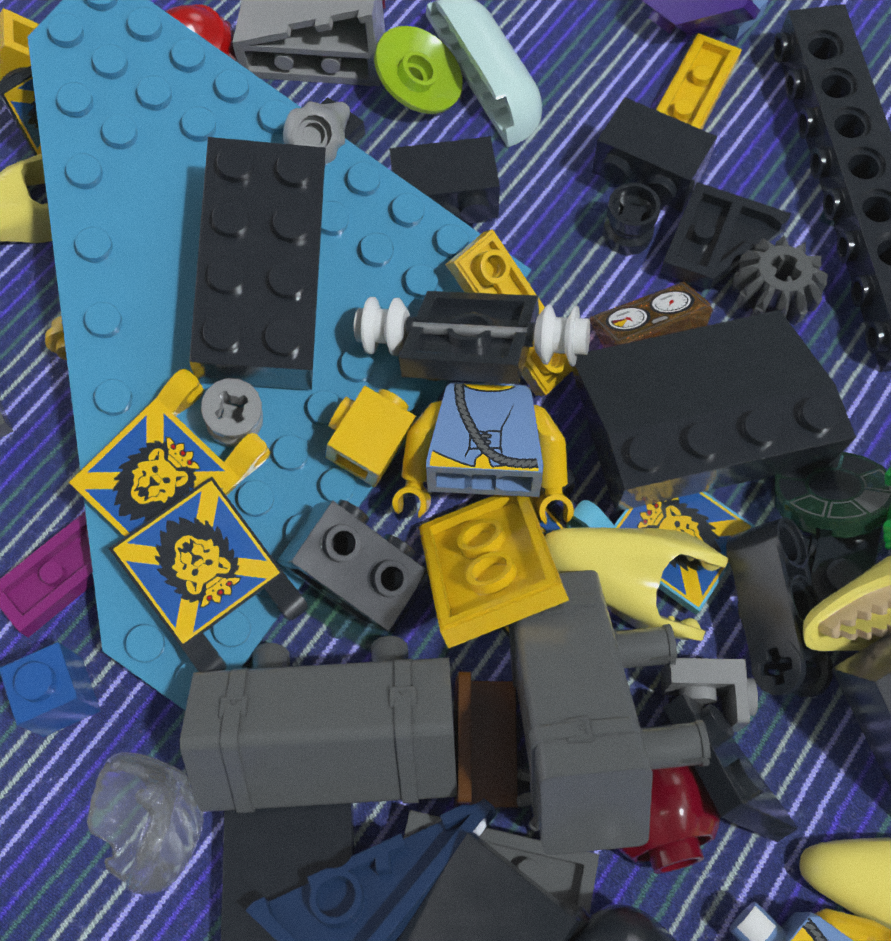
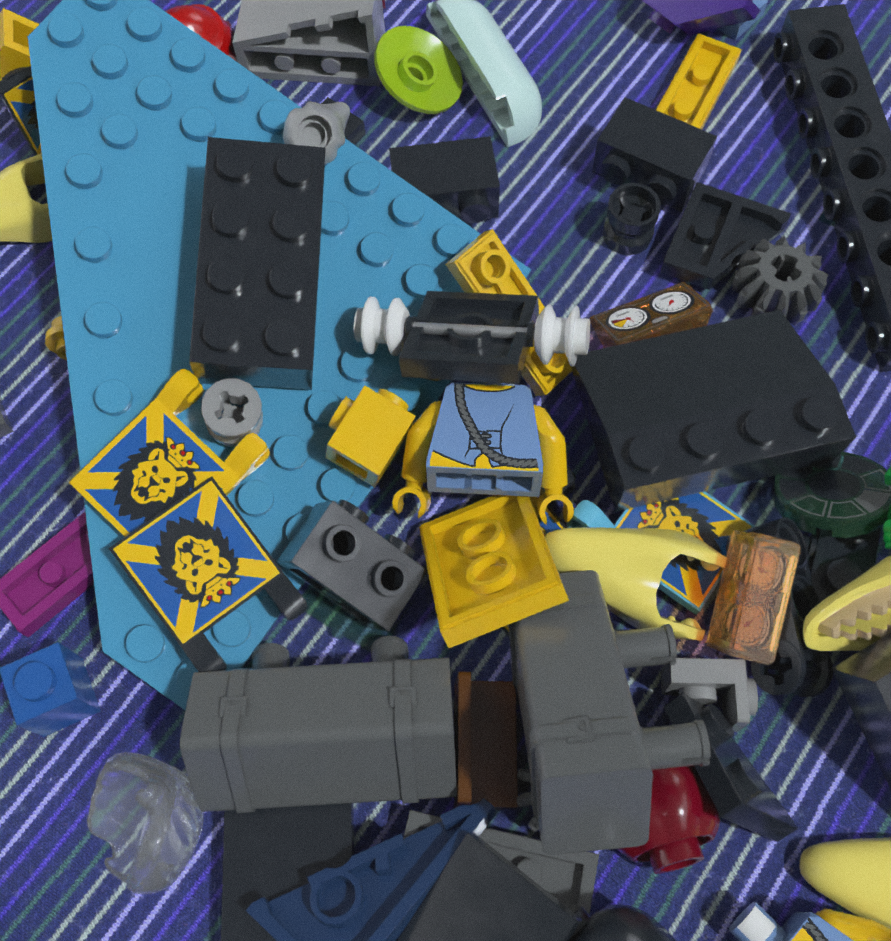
(753, 596): none -> clear orange slope

